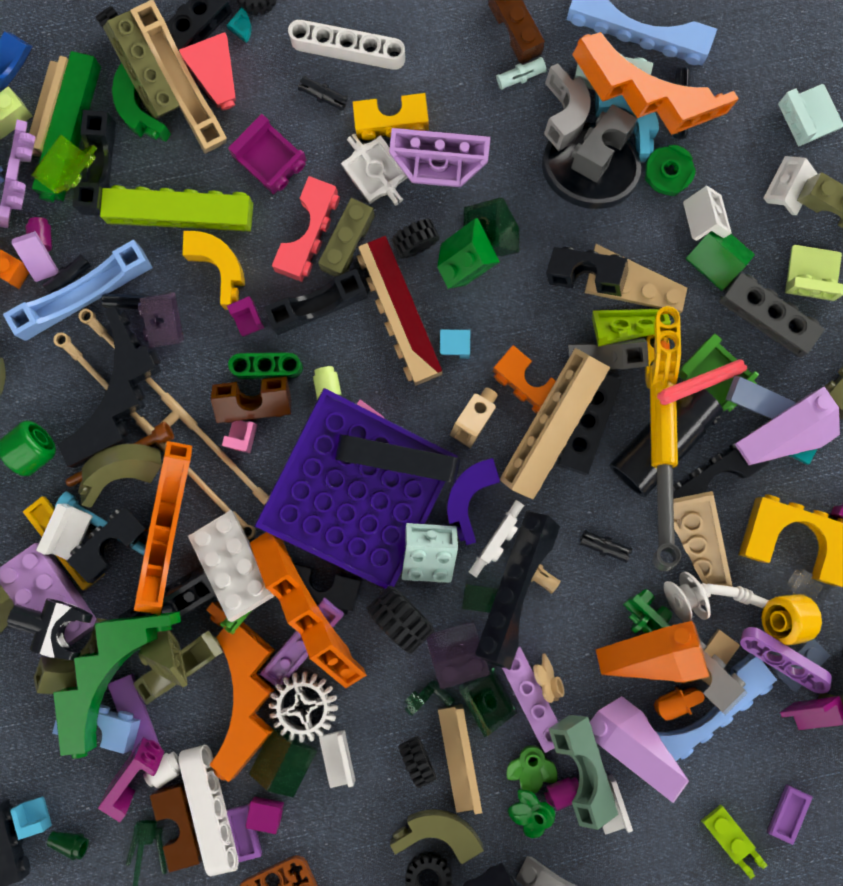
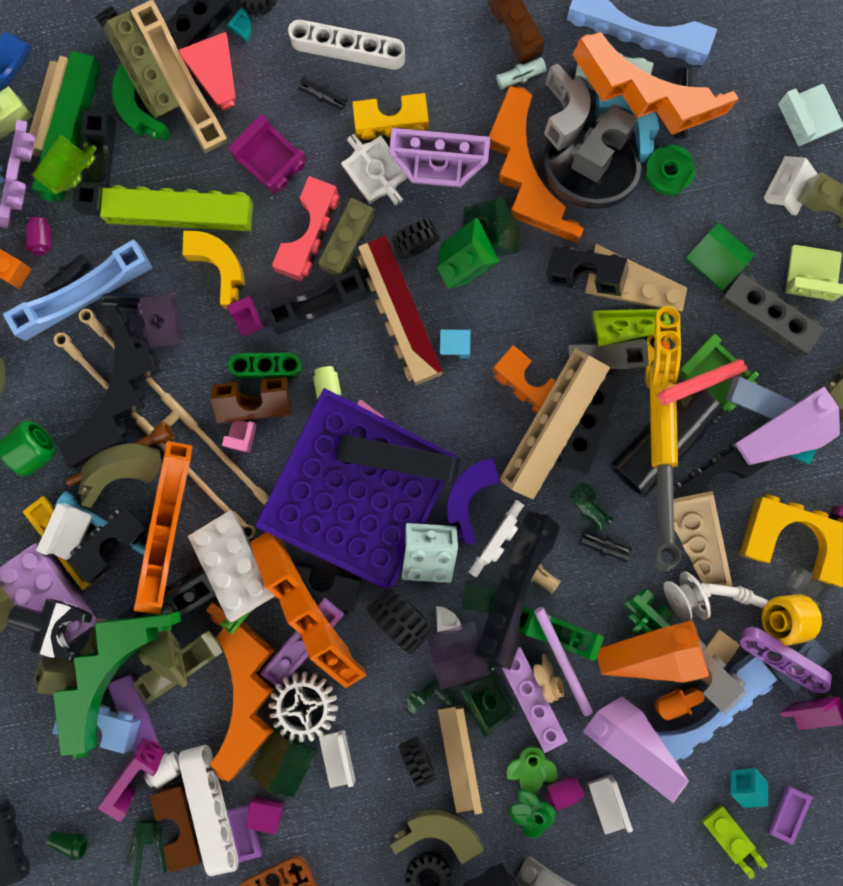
(31, 817): medium azure panel -> none
(35, 256): lavender tile -> none
(446, 619): none -> white tile
(472, 423): tan torso -> none
(534, 201): none -> orange arch
(563, 661): none -> lavender axle
(570, 636): none -> green arch
(590, 506): none -> clear green connector
(594, 800): sand green arch -> none
(706, 214): white panel -> none
(749, 788): none -> teal panel

